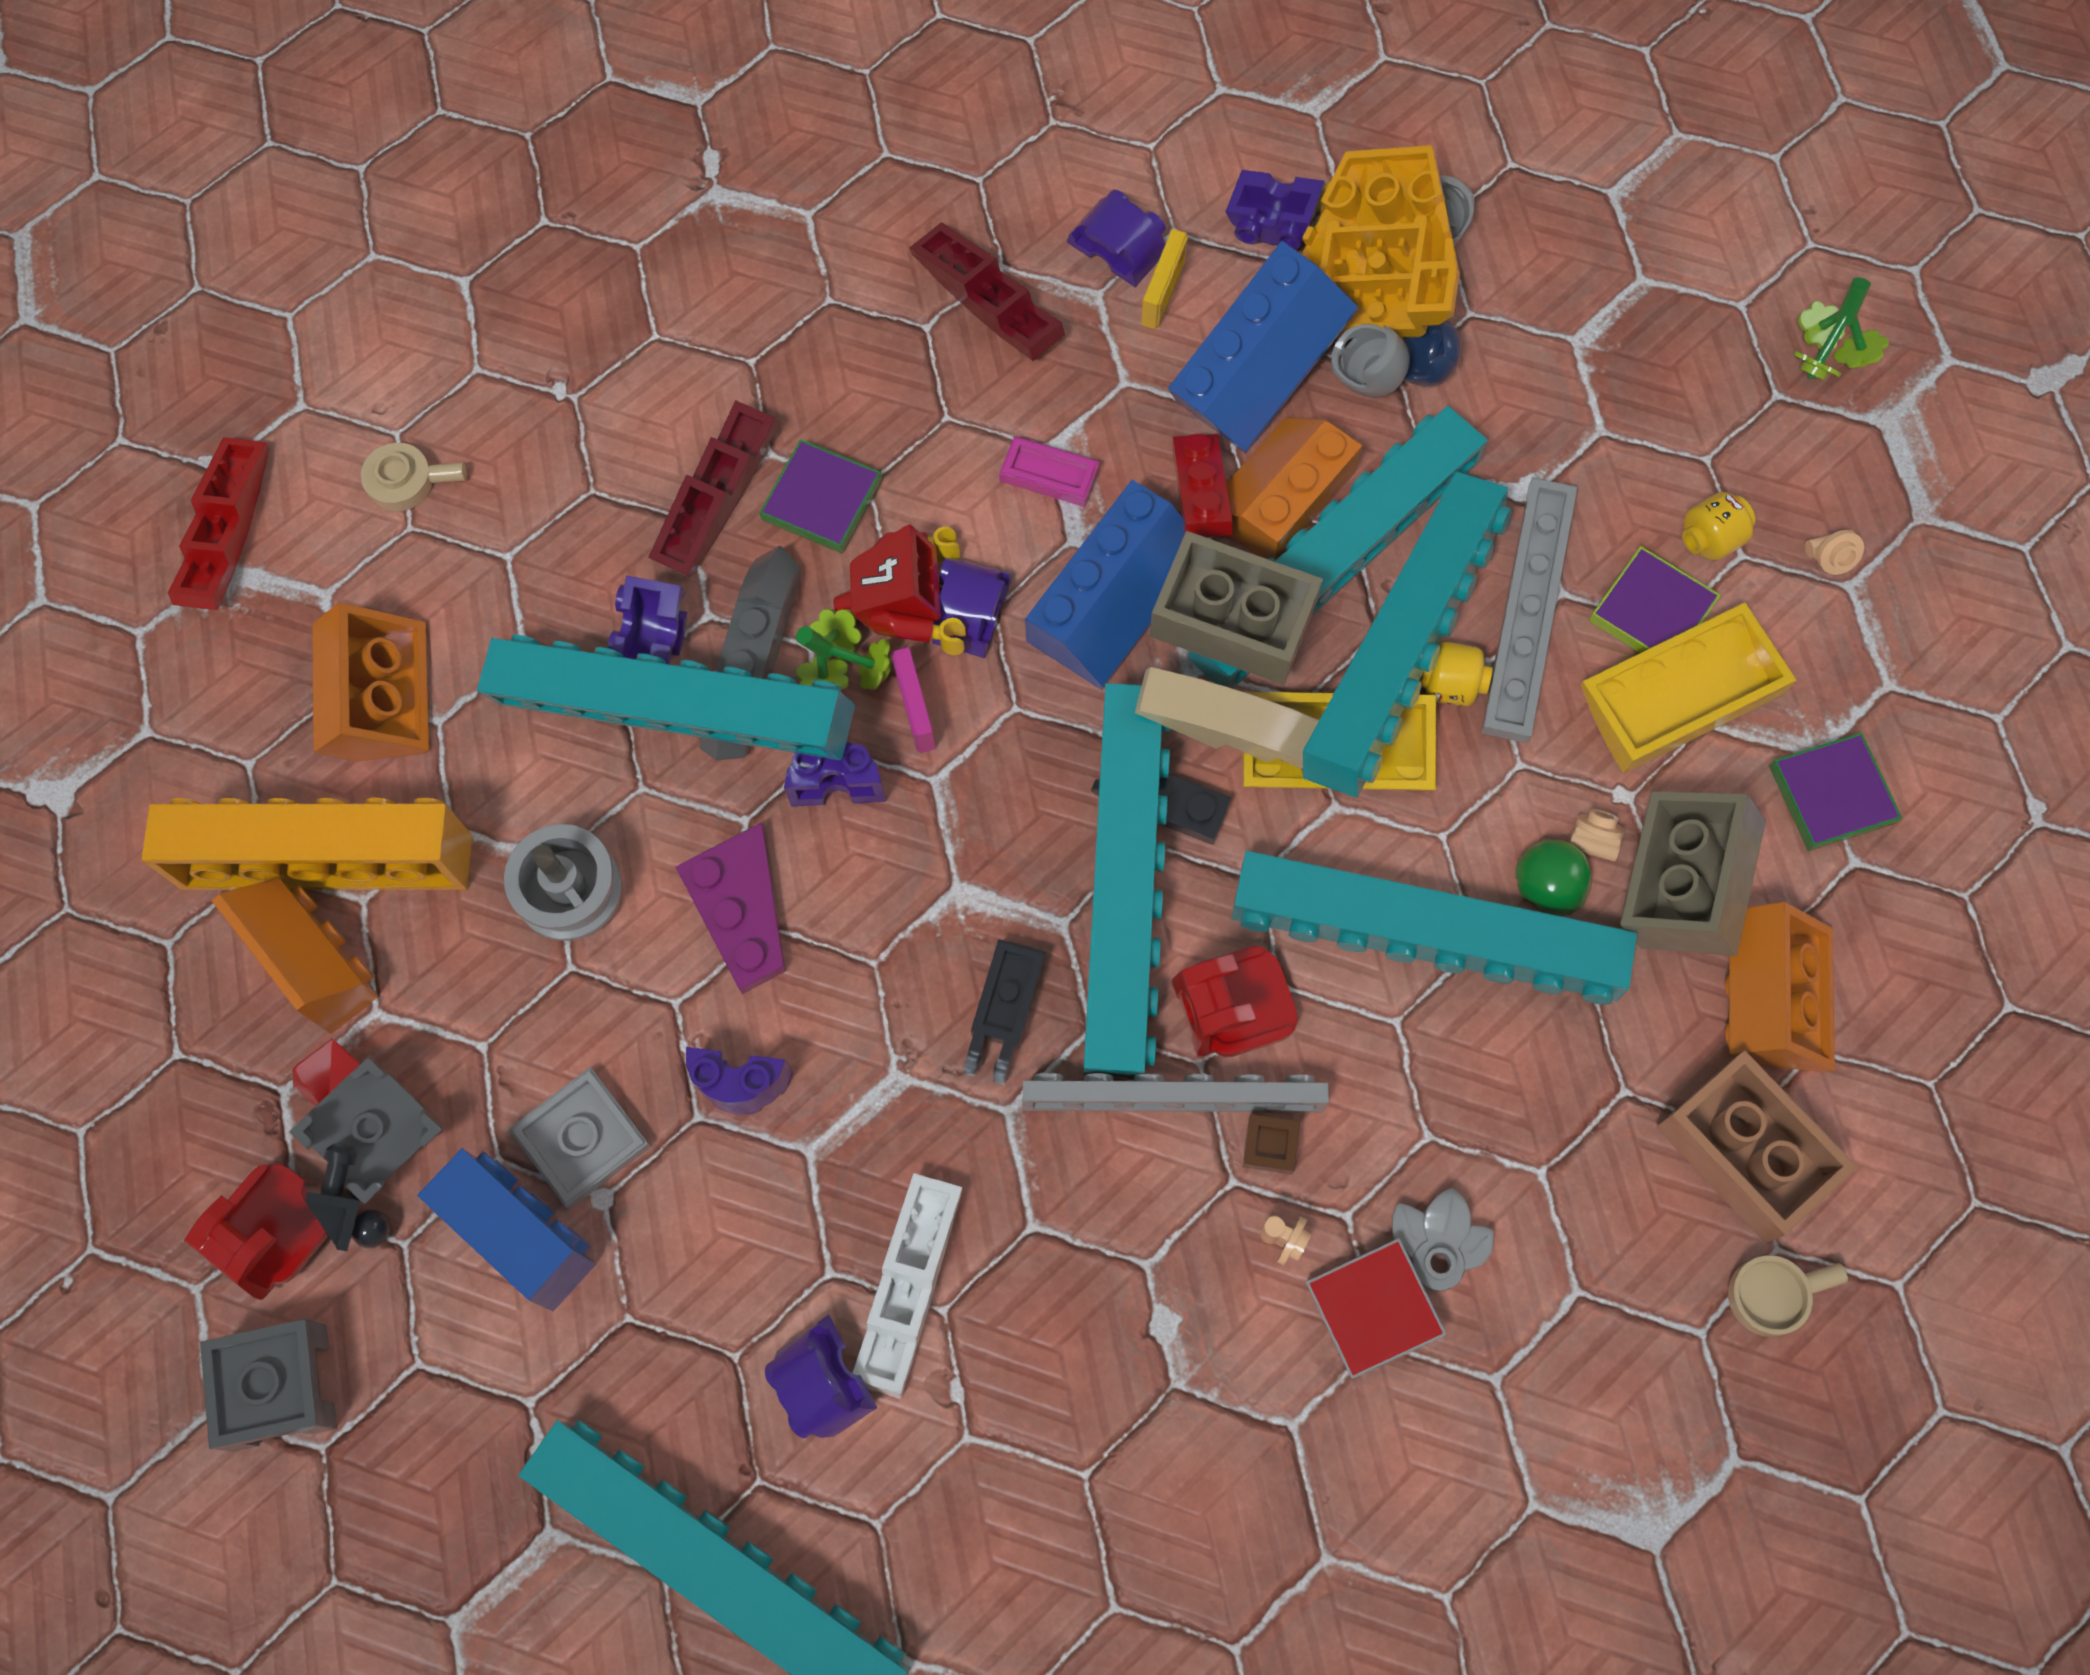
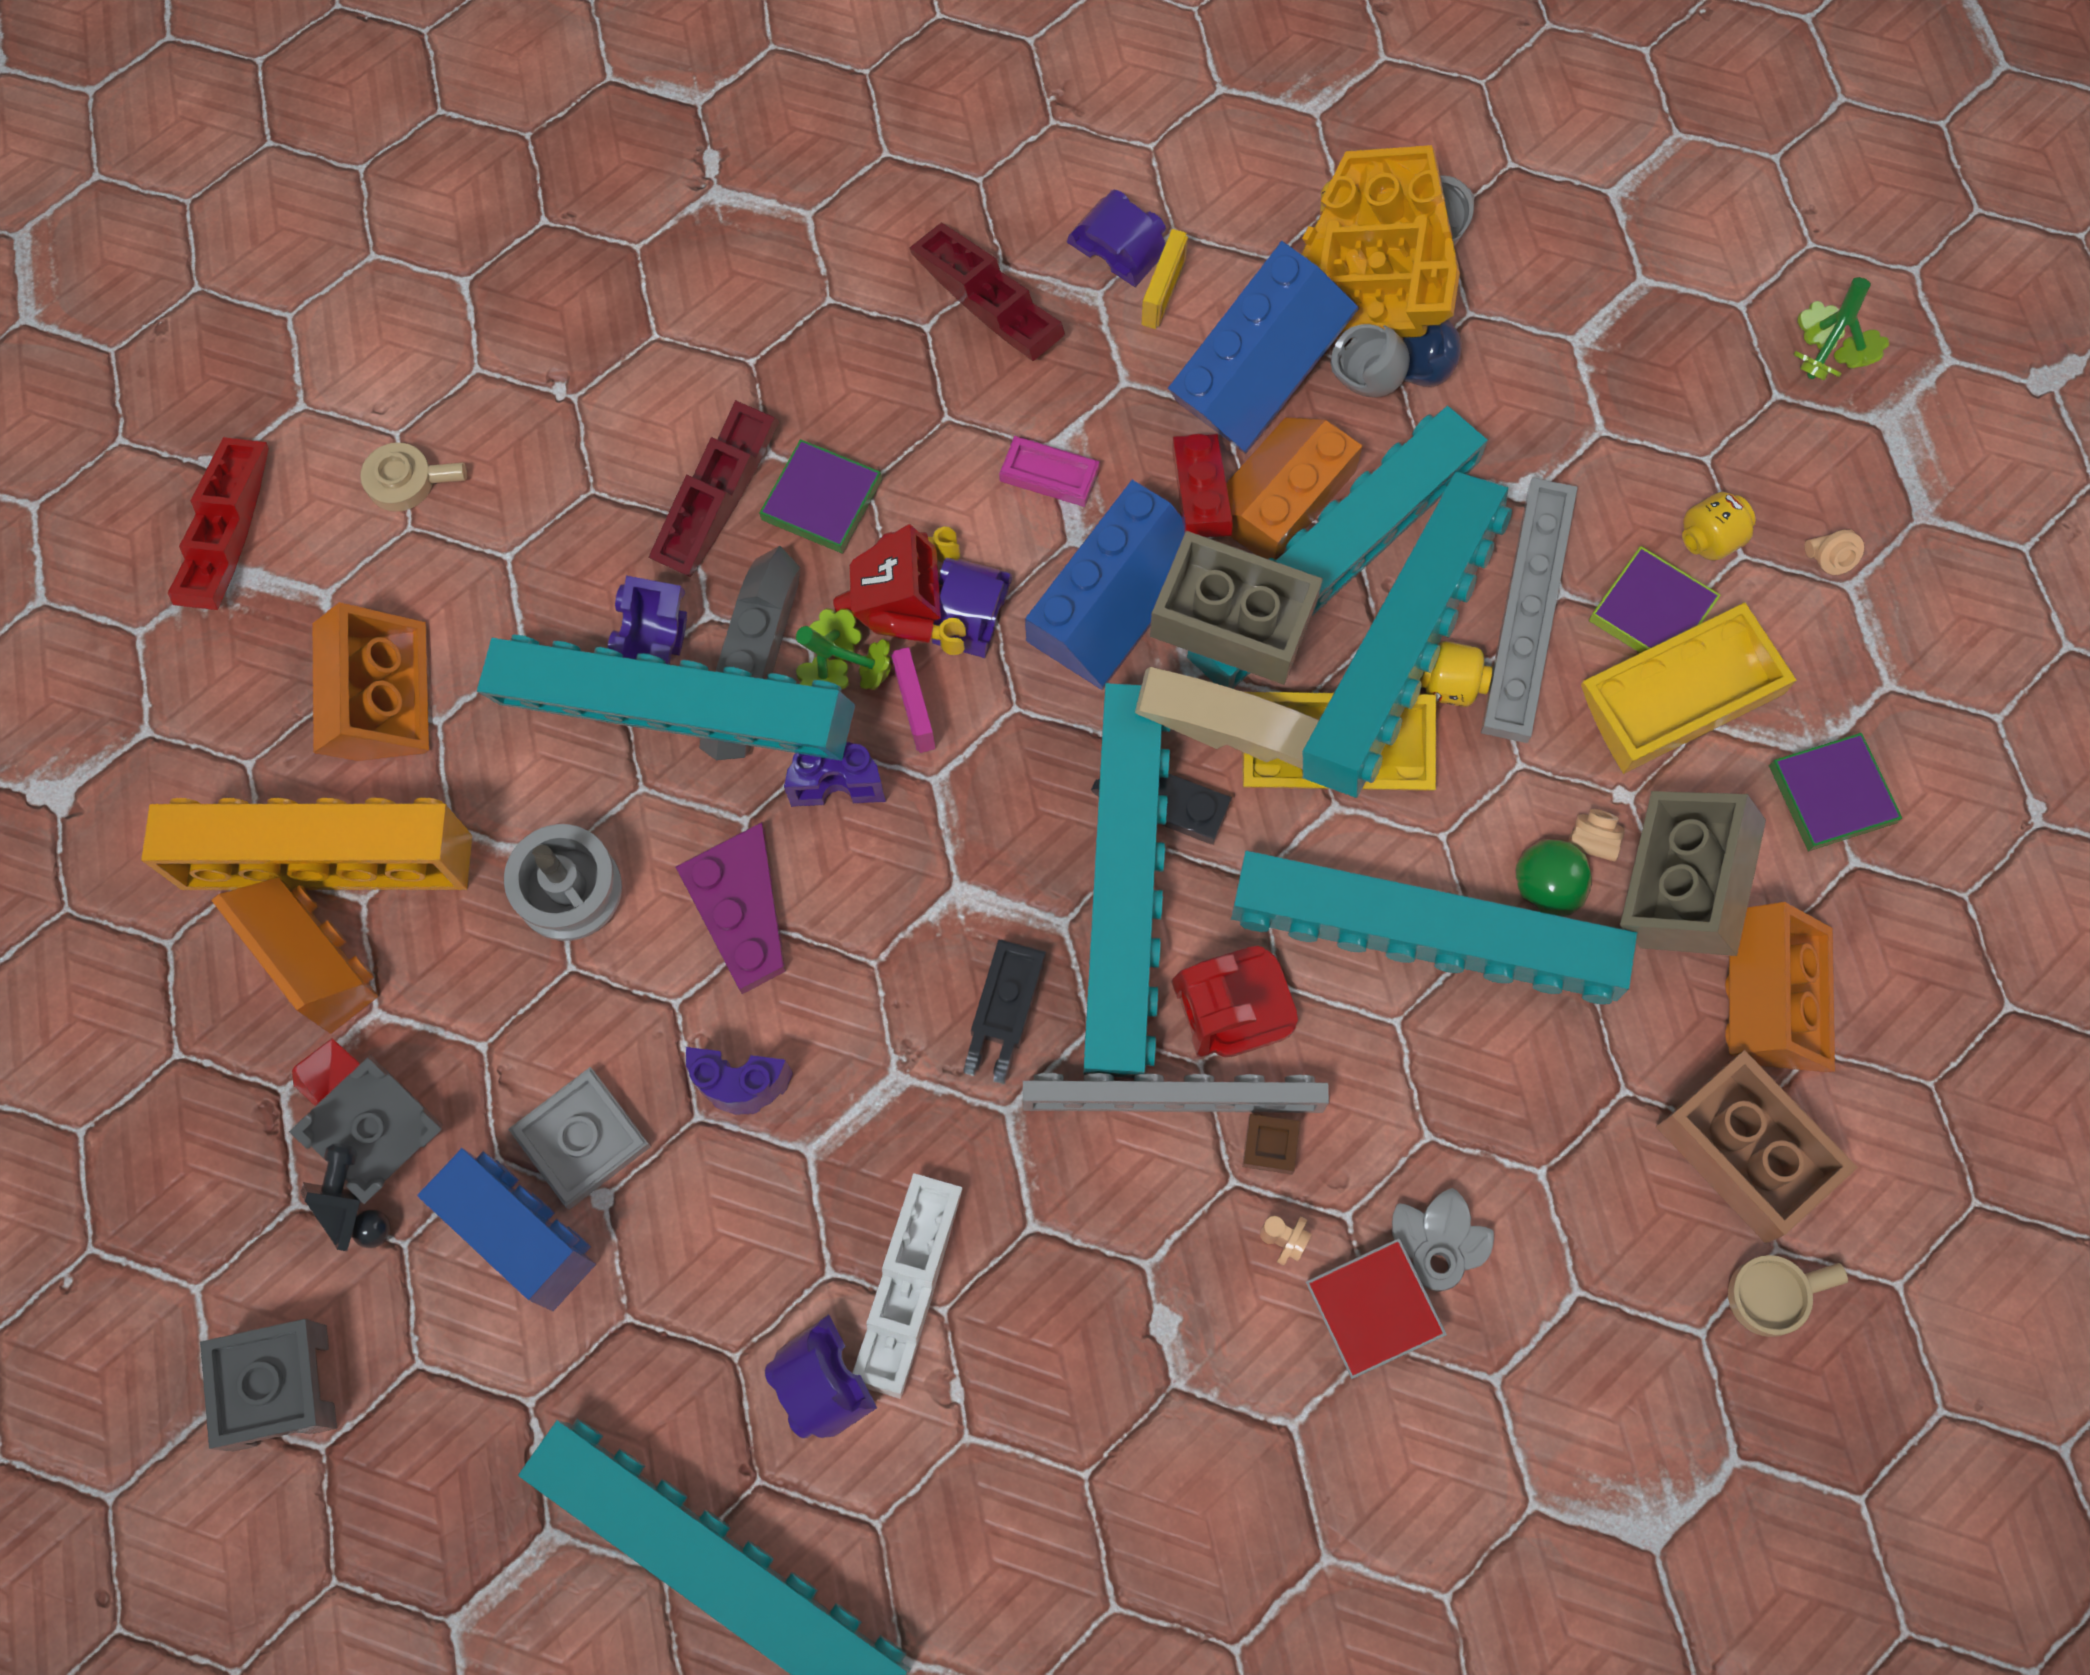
(260, 1231): red piece -> none
(1273, 210): dark purple cylinder -> none

